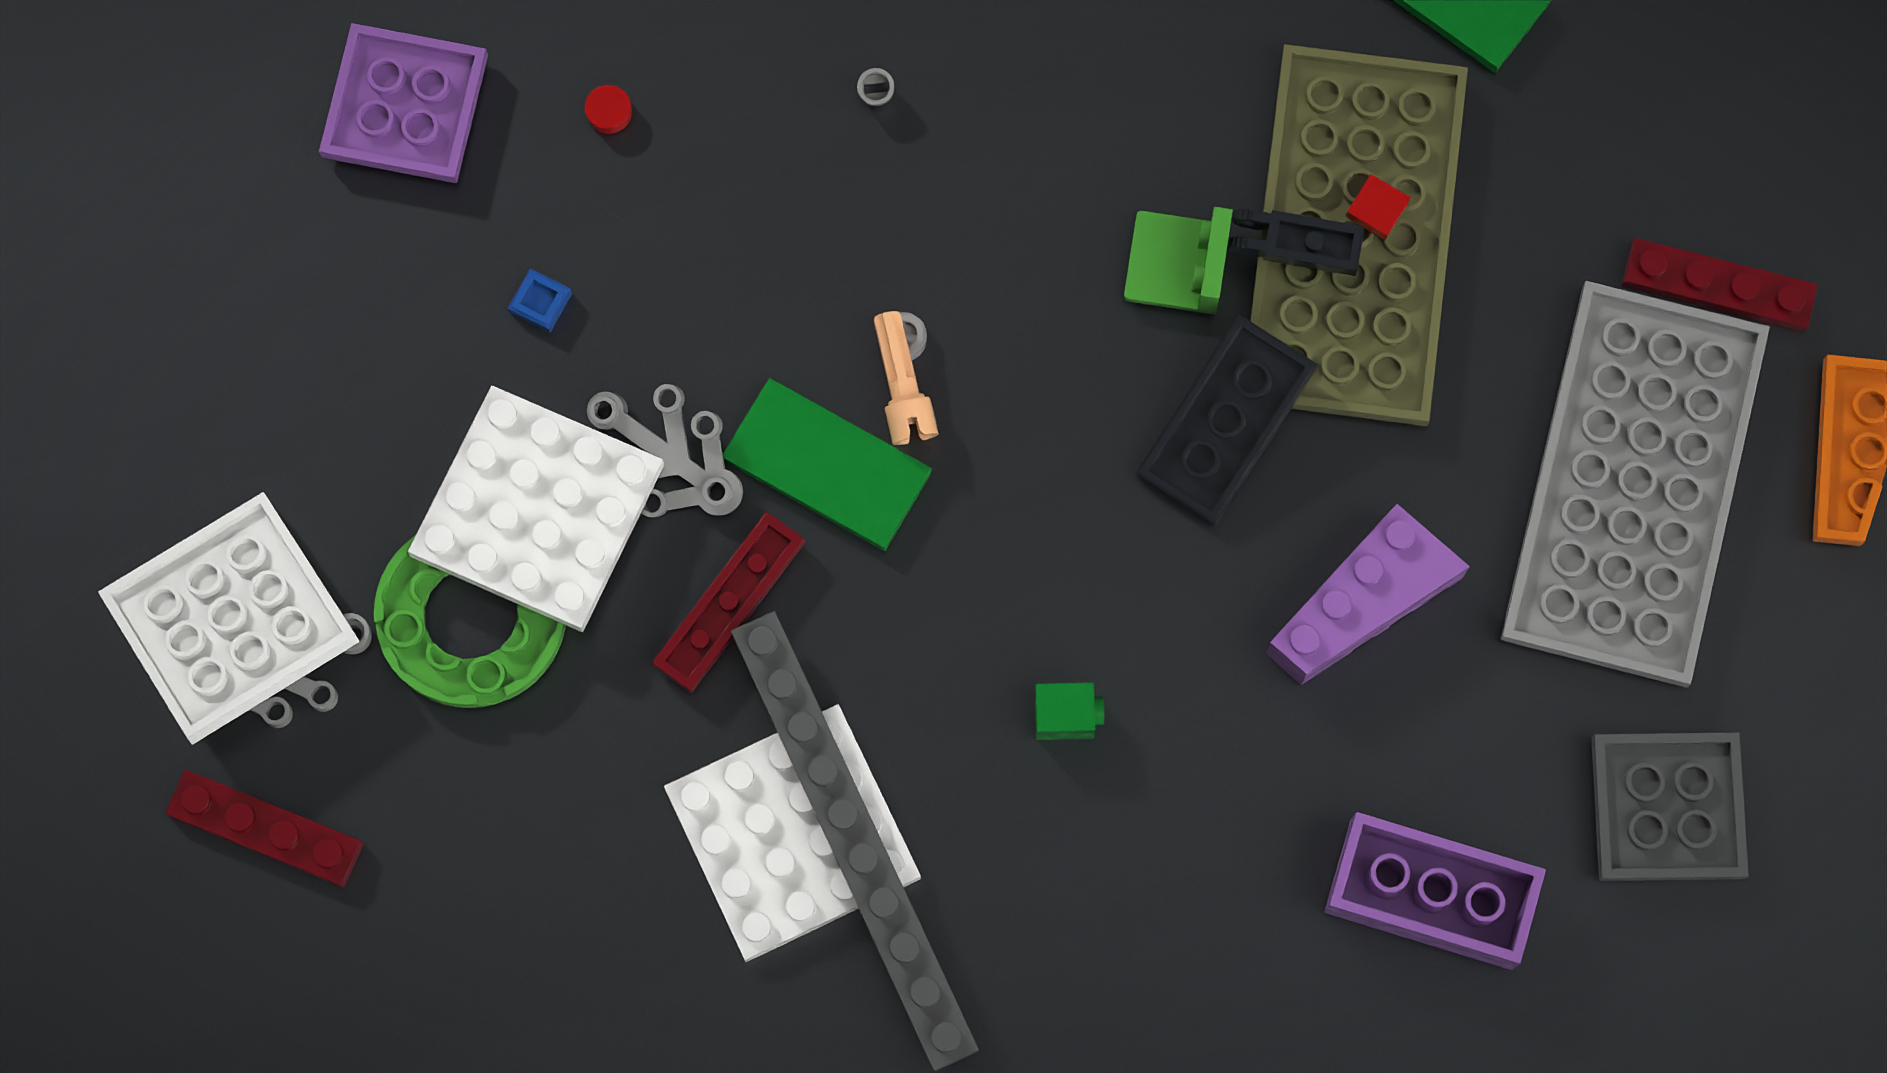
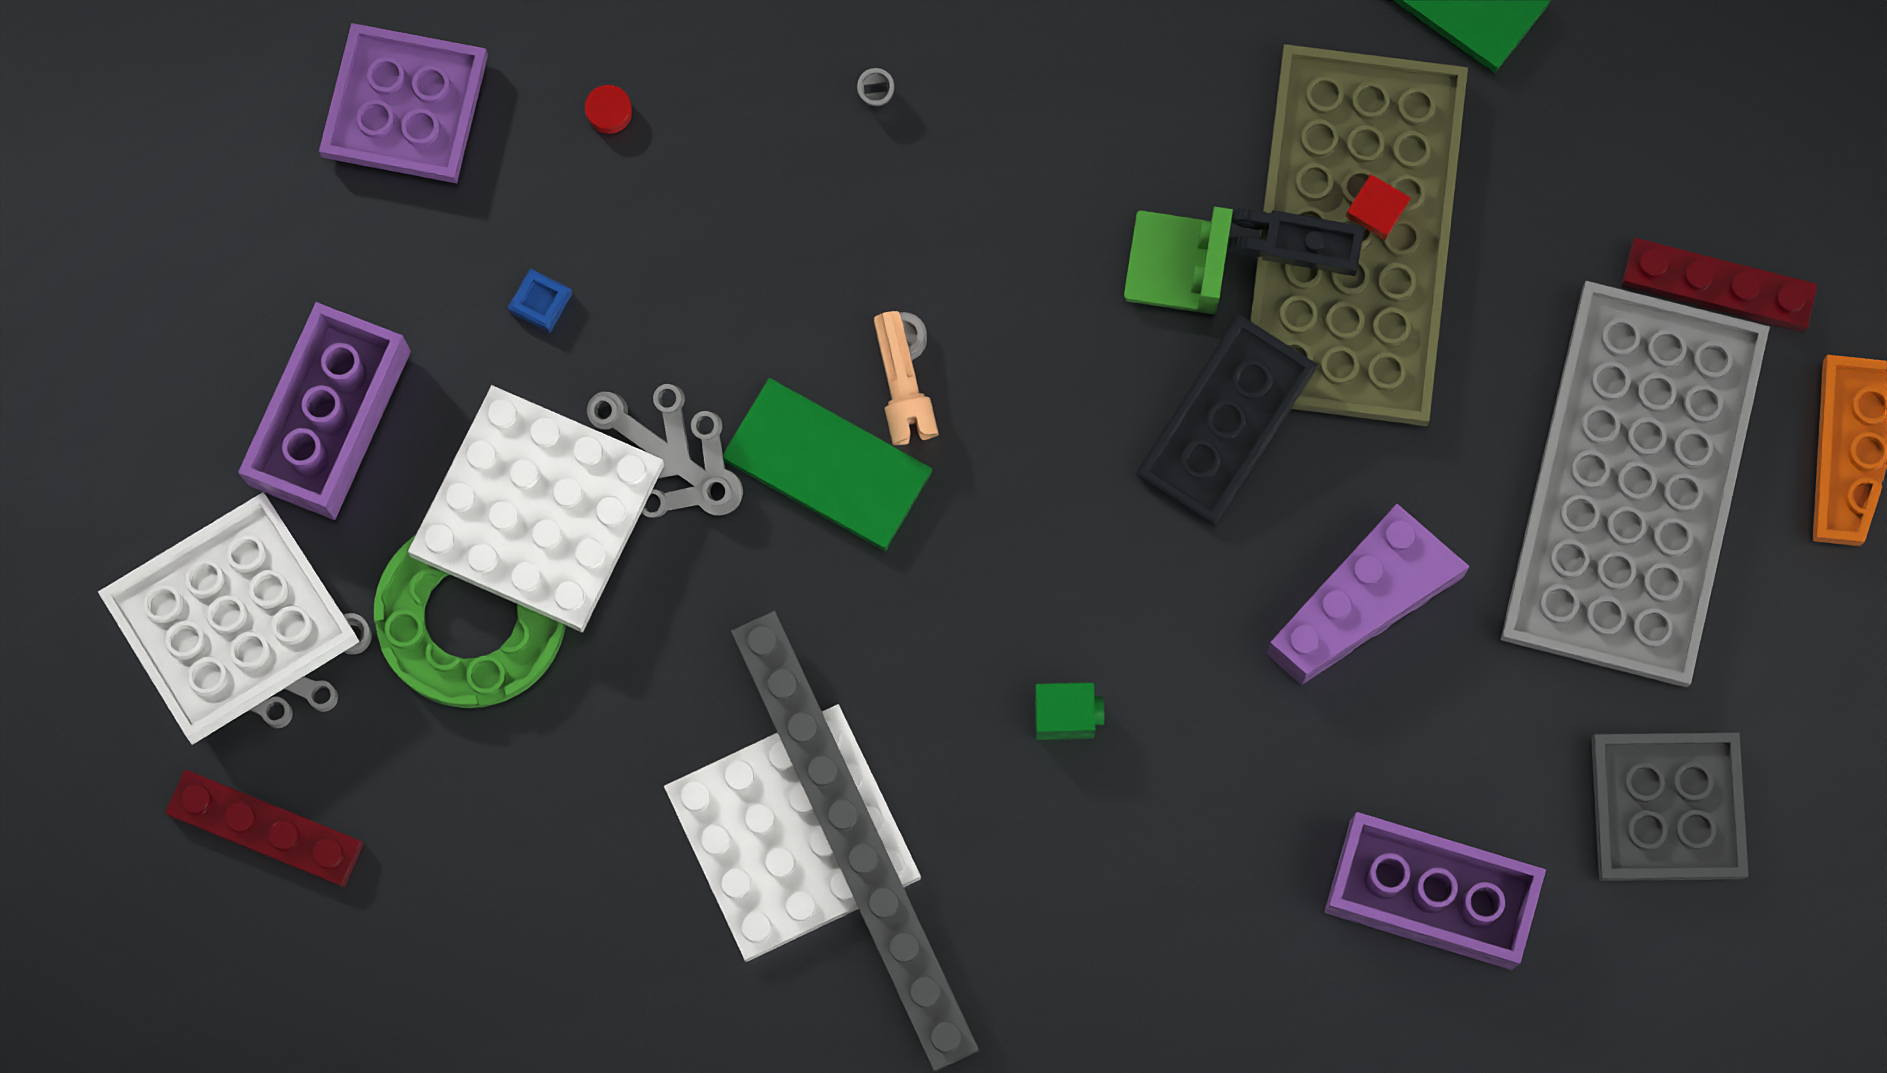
(325, 411): none -> medium lavender brick
(728, 602): dark red plate -> none

